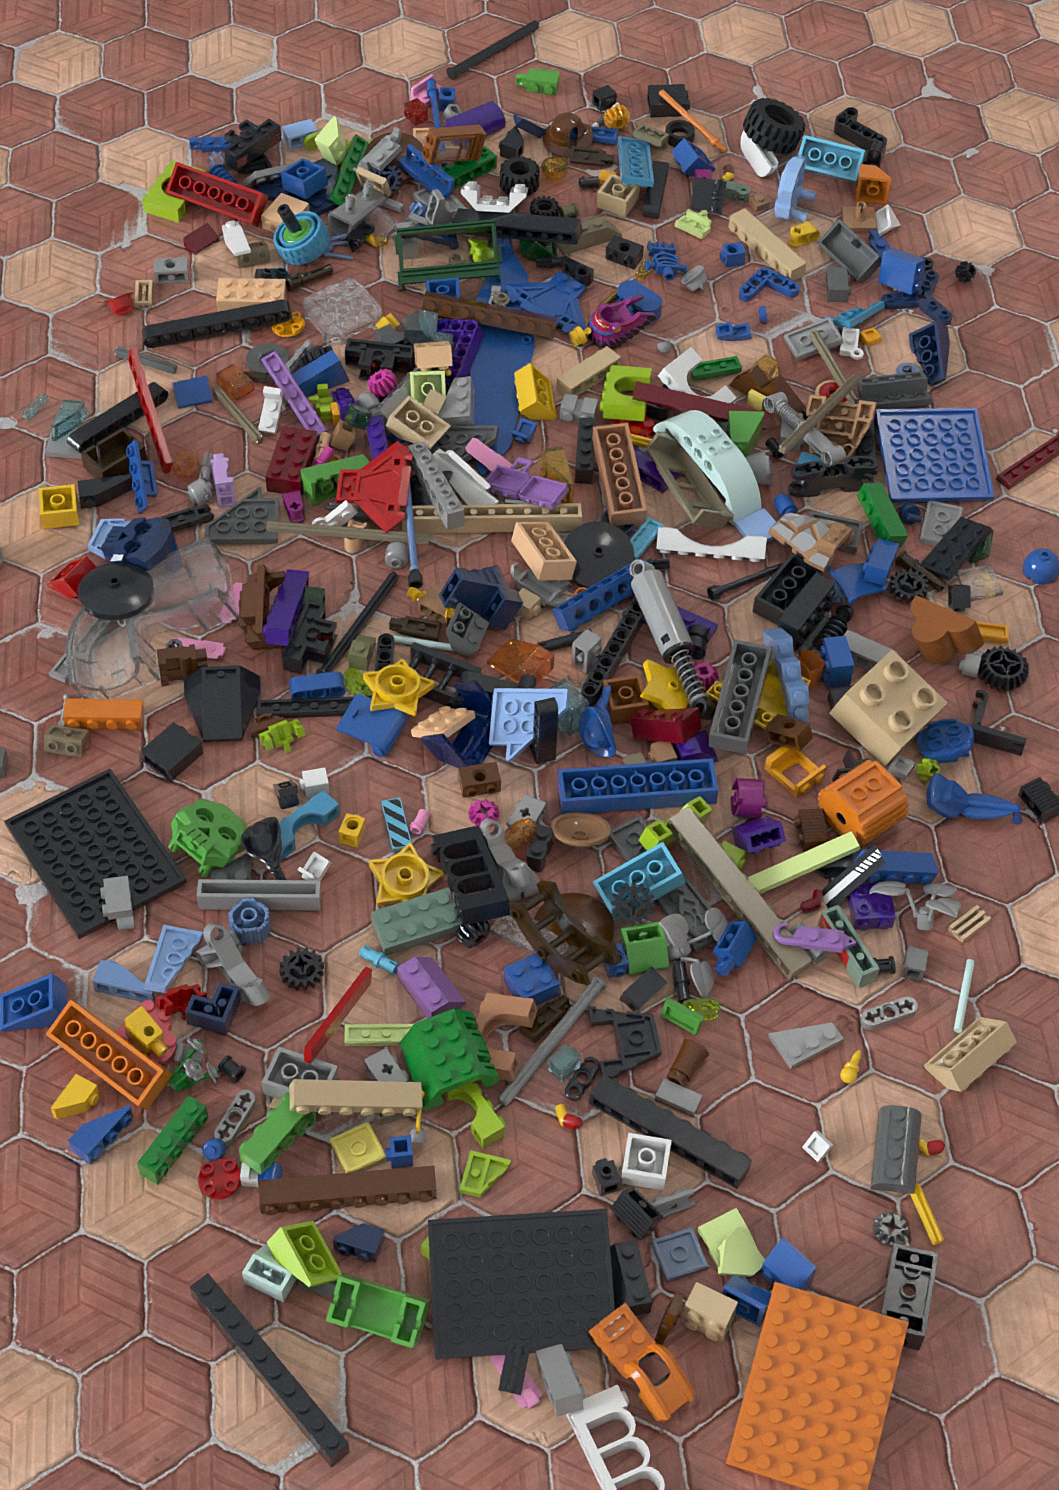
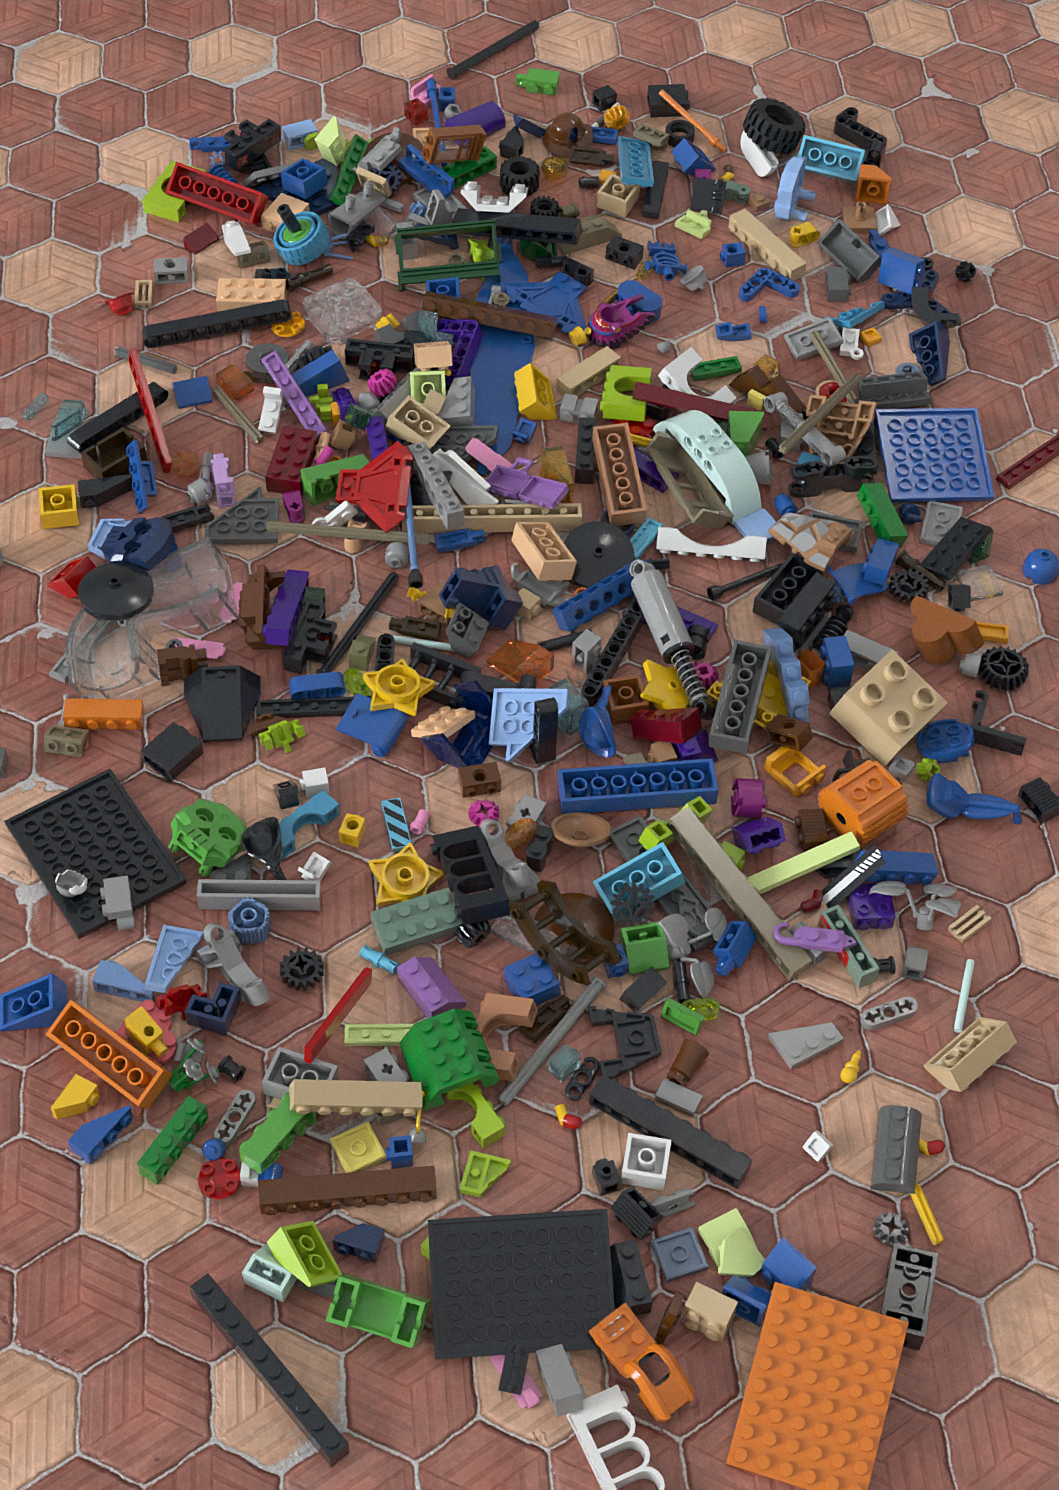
(71, 883): none -> light grey hair
(458, 539): none -> blue hinge
(921, 303): none -> black arch

